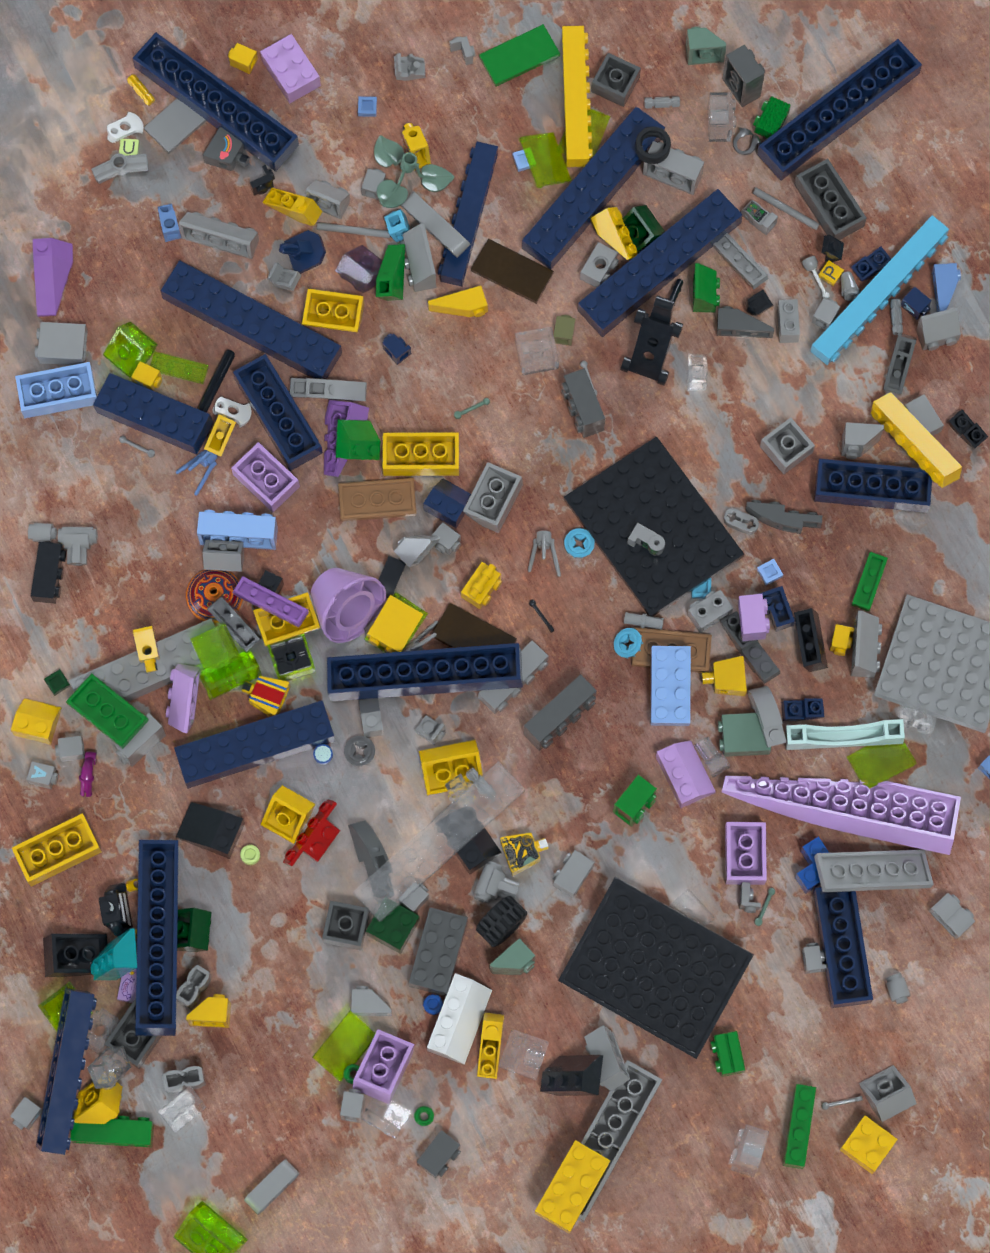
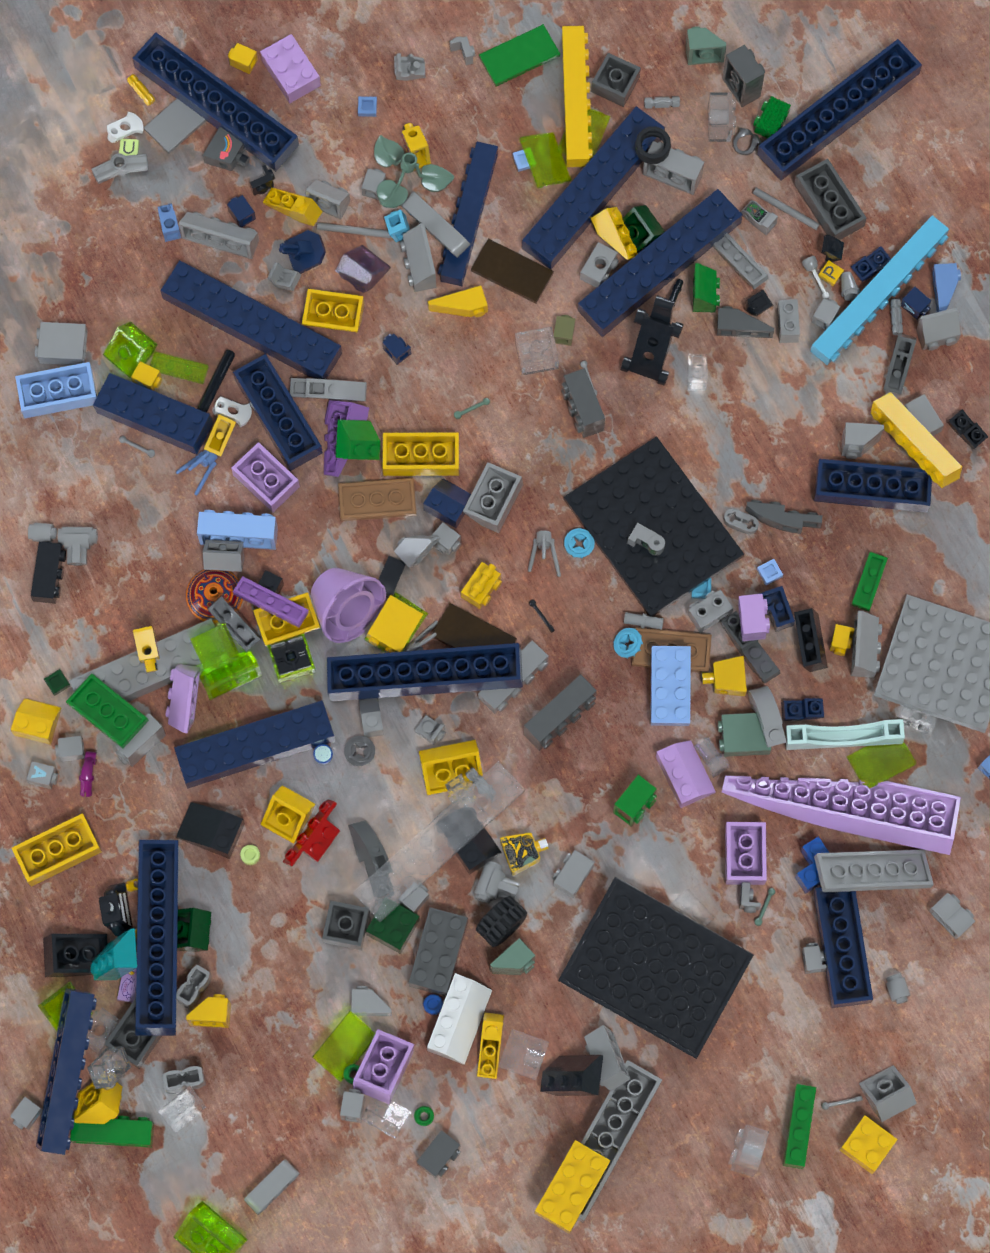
(51, 271): medium lavender wedge -> none
(241, 211): none -> dark blue brick
(267, 694): torso -> none
(391, 274): green slope -> none
(728, 1054): green brick -> none
(787, 445): light grey brick -> none

